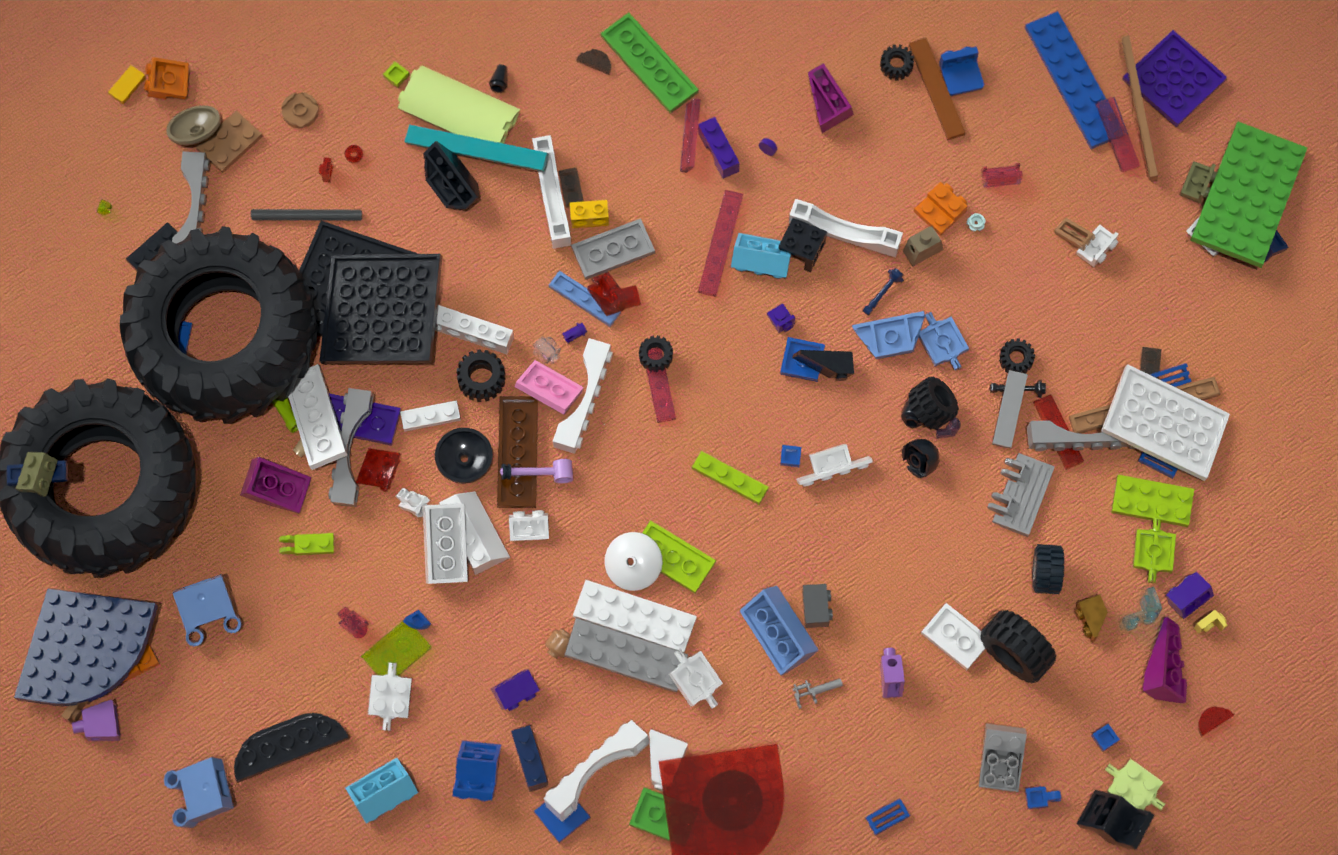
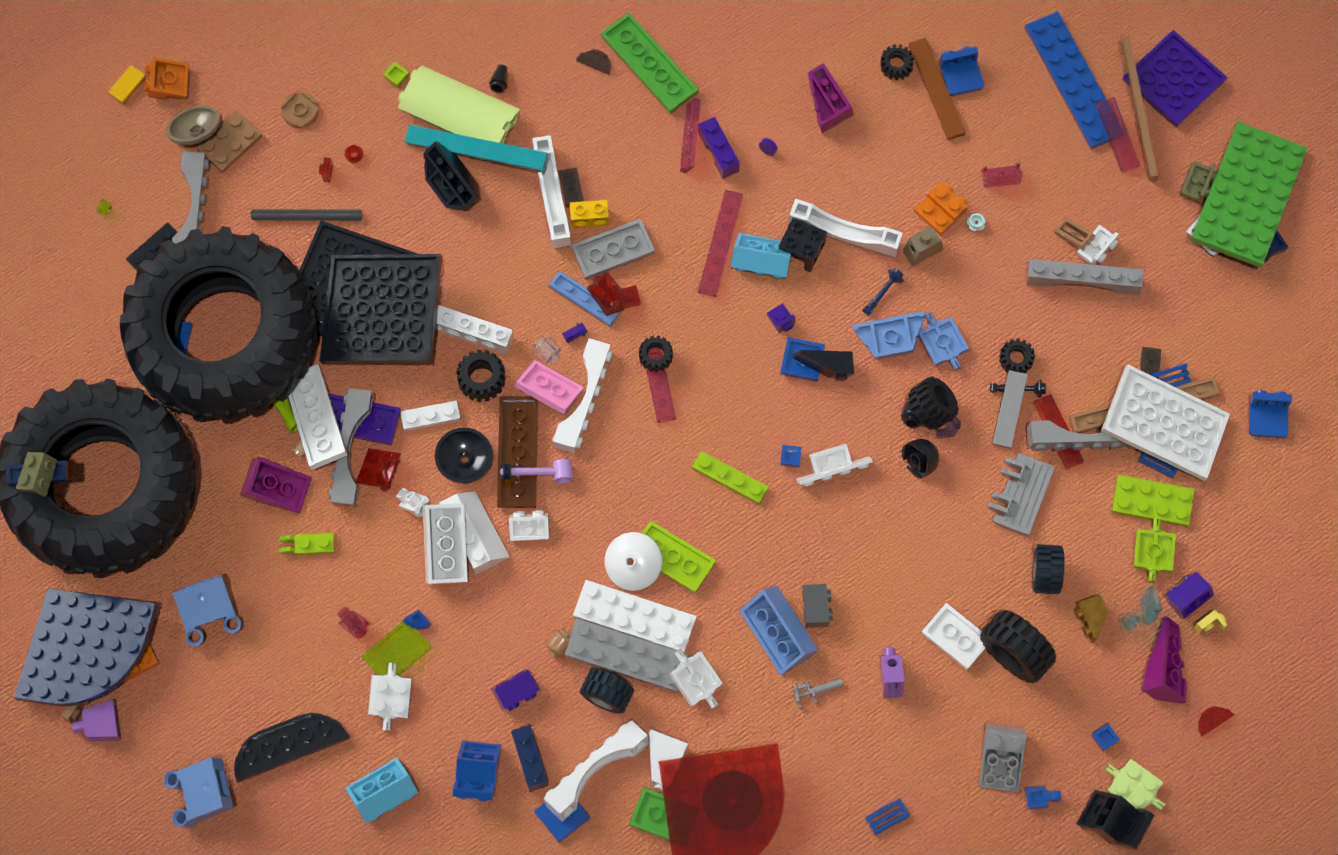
(607, 691): none -> black wheel
(1114, 278): none -> light grey arch
(1269, 414): none -> blue bracket

